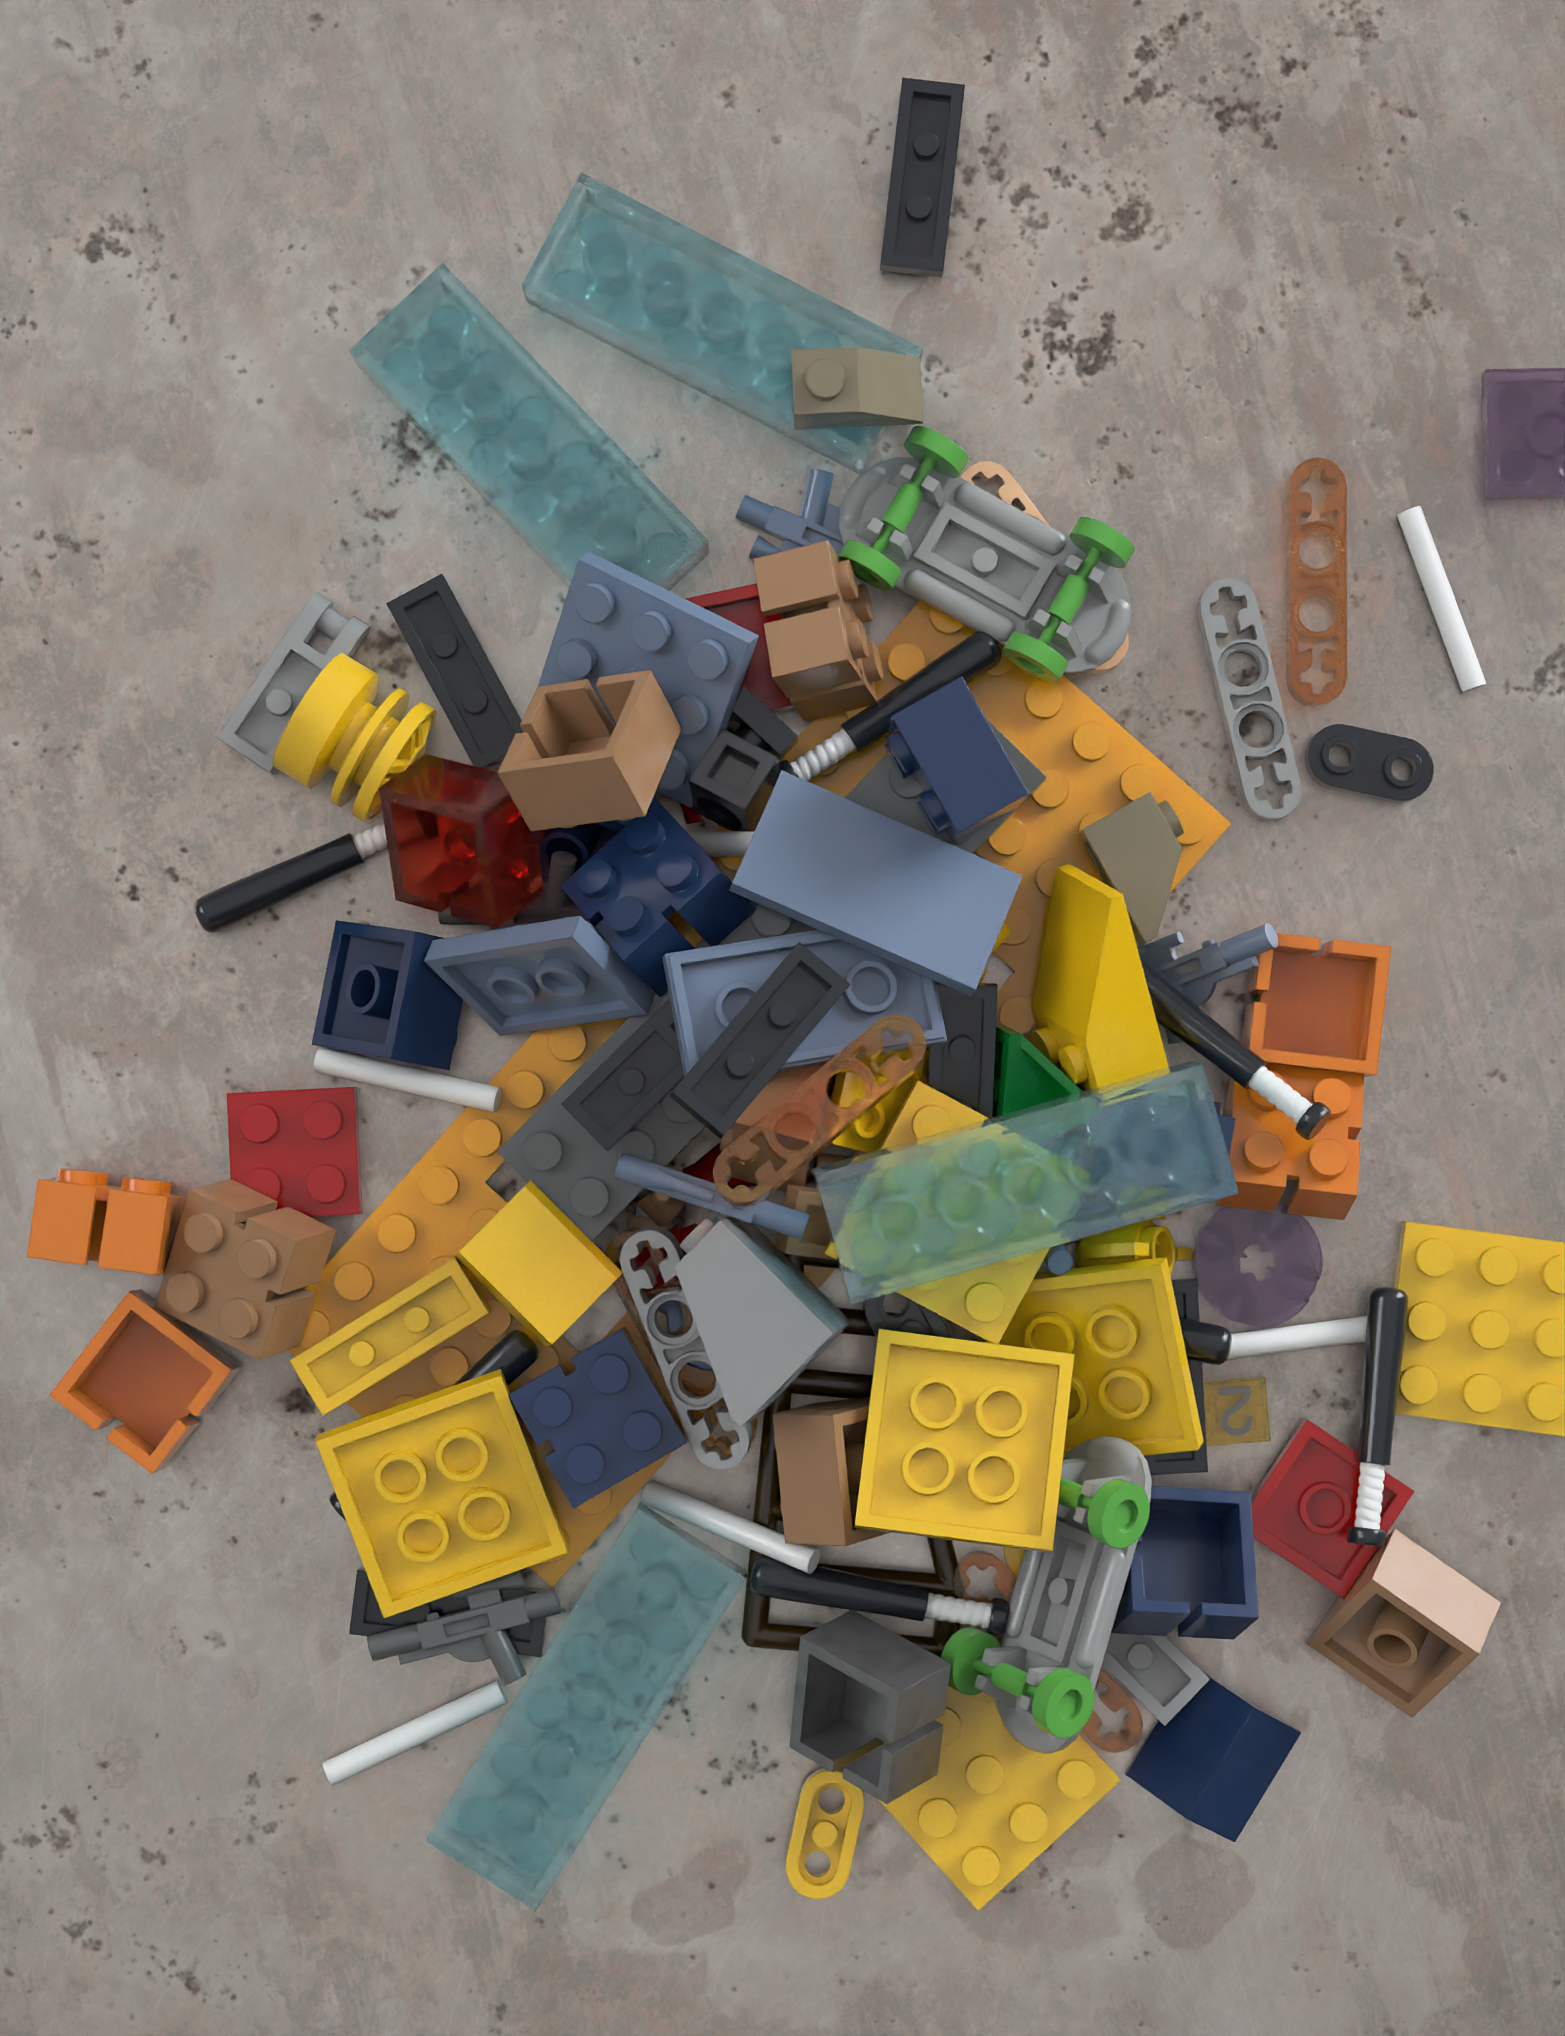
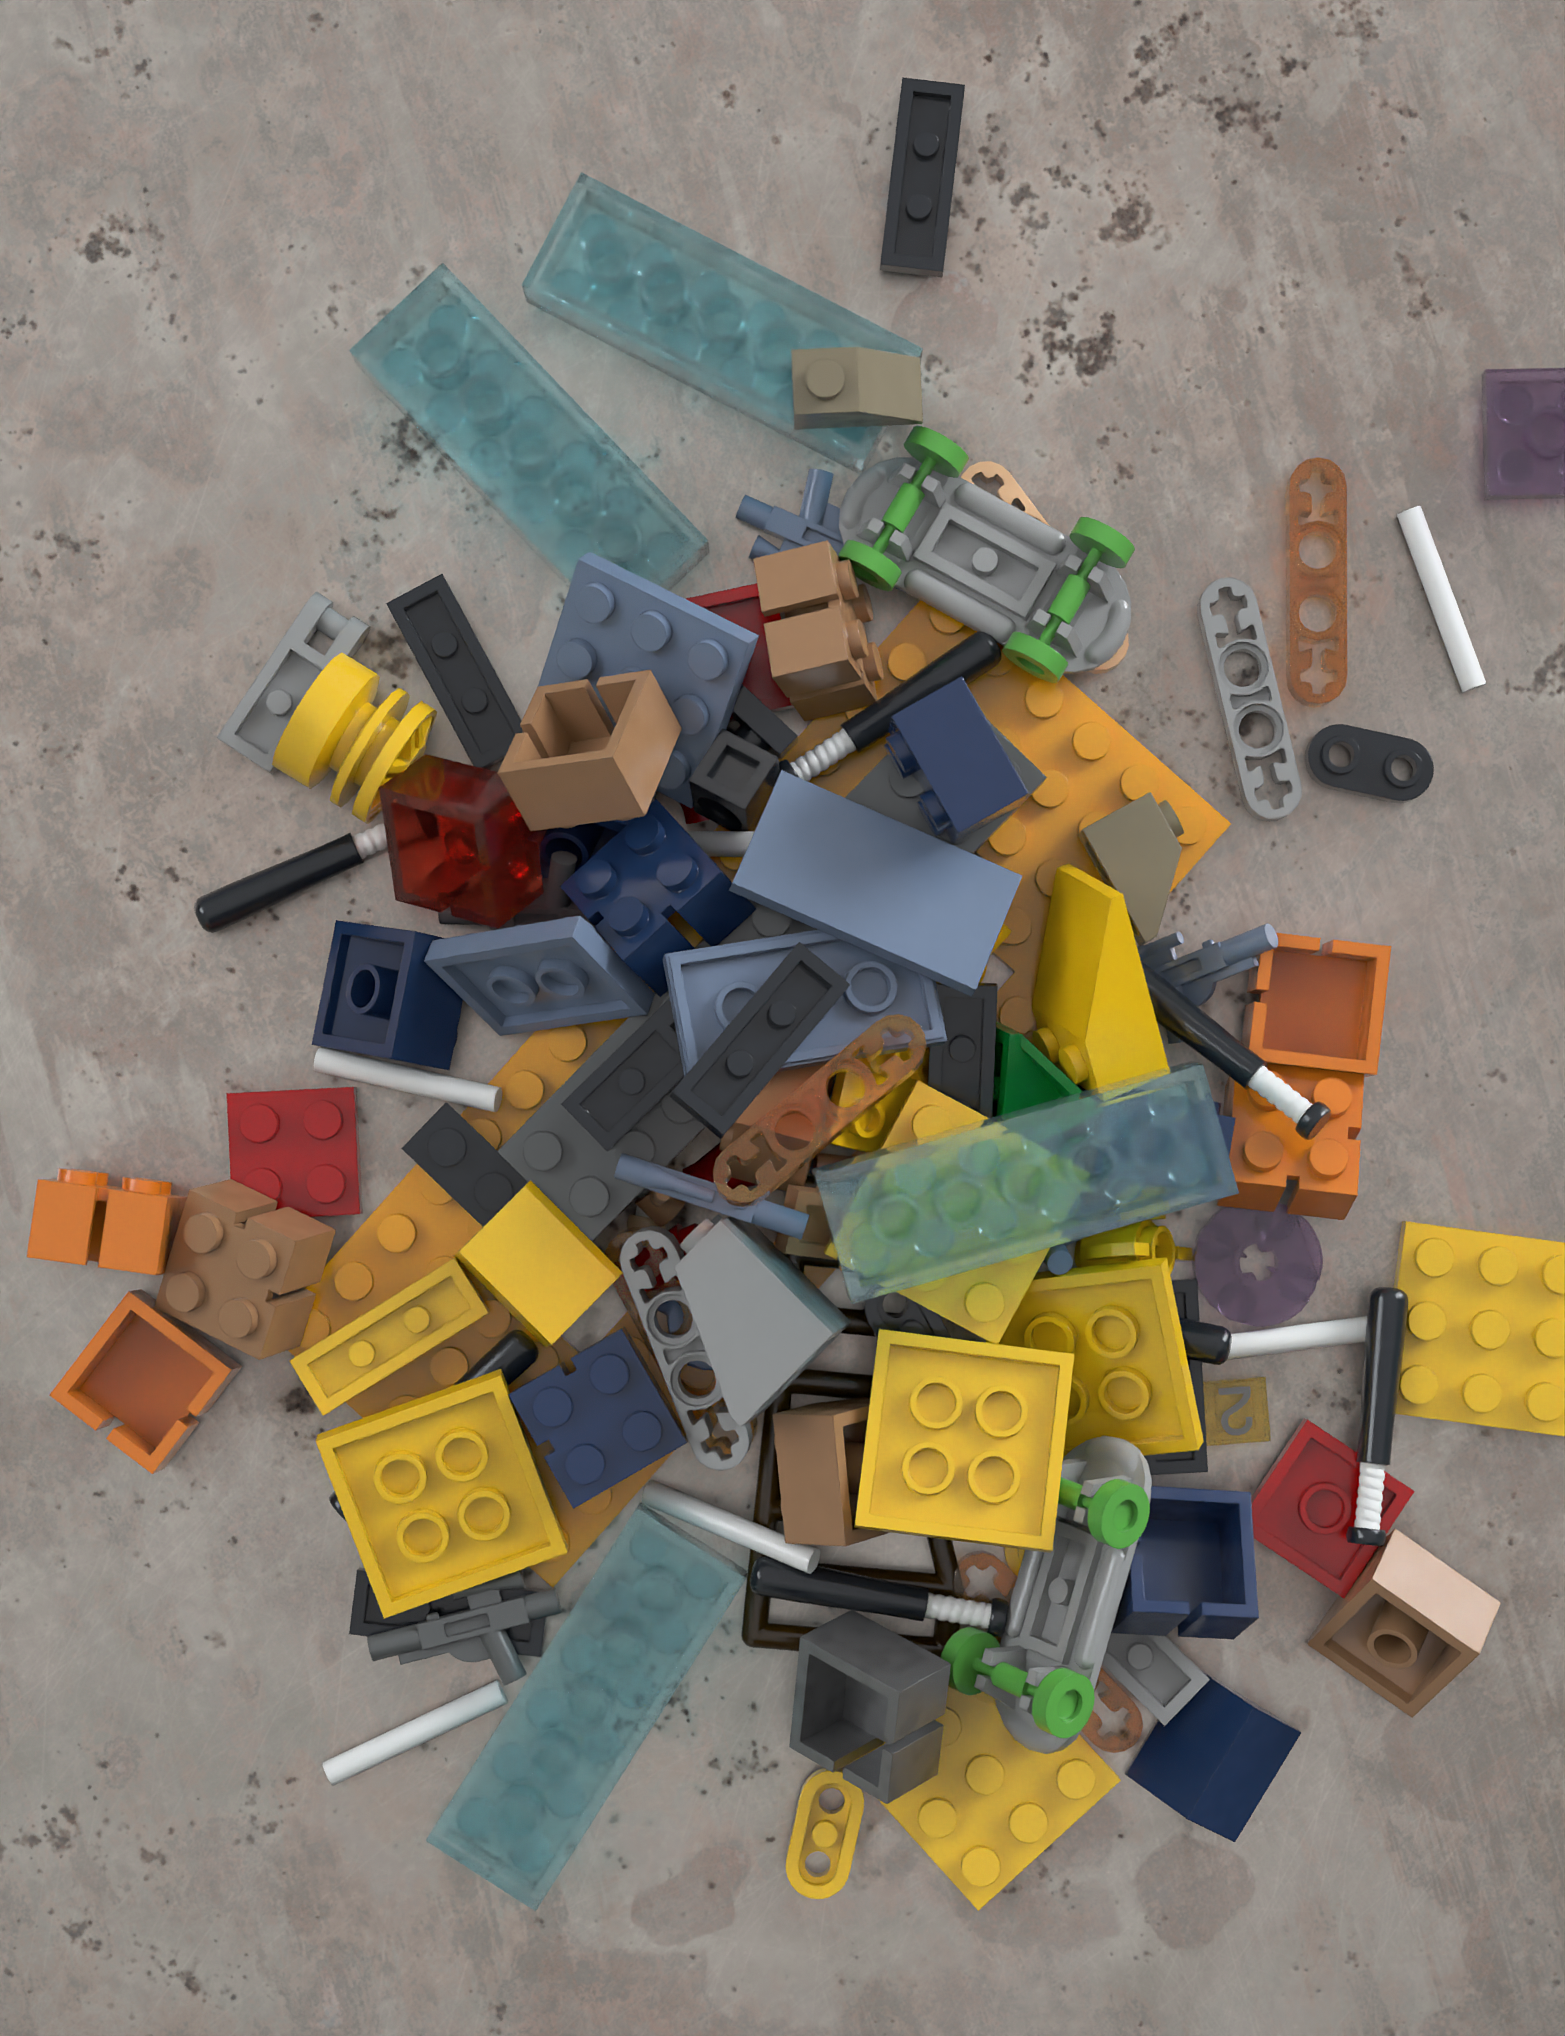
(464, 1164): none -> black plate

